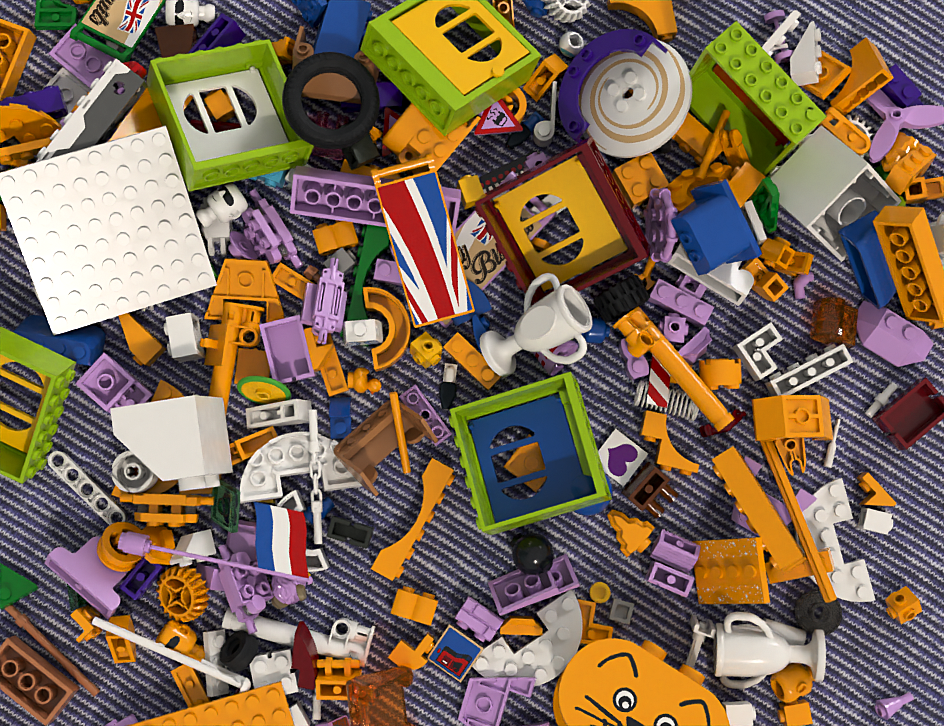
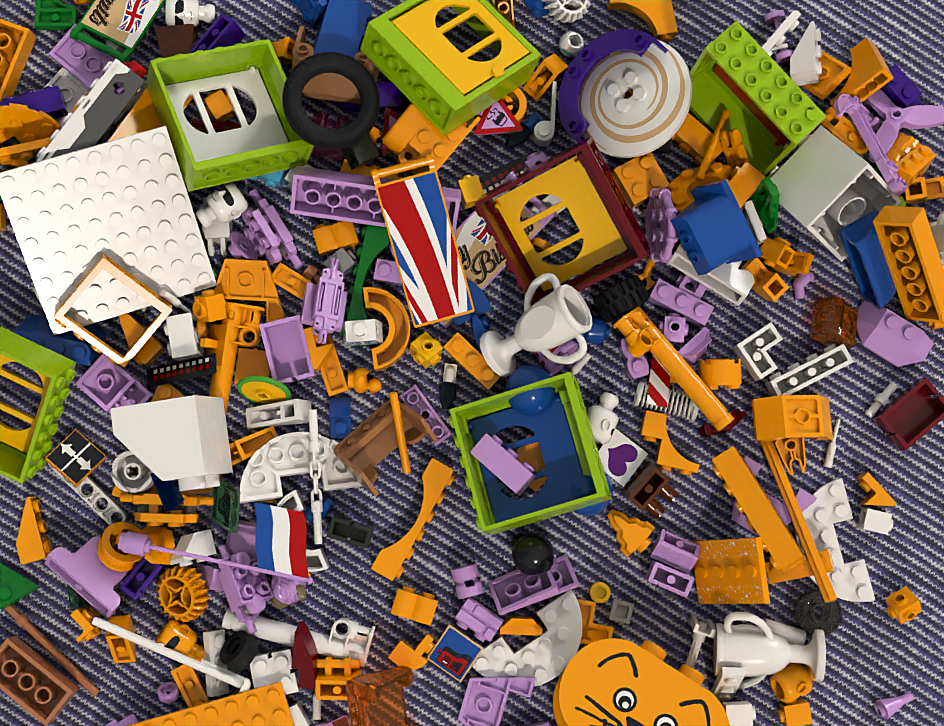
(32, 537): none -> light orange slope
(75, 458): none -> black tile
(131, 282): none -> window
(168, 493): none -> clear blue hinge
(168, 692): none -> lavender tile
(173, 300): none -> white piece
(181, 370): none -> black sticker
(203, 329): none -> light orange tile
(209, 306): none -> light orange brick
(466, 573): none -> lavender wheel
(503, 463): none -> lavender brick
(534, 400): none -> blue piece
(580, 363): none -> white piece
(602, 418): none -> white piece
(727, 683): none -> white plate
(868, 127): none -> lavender piece

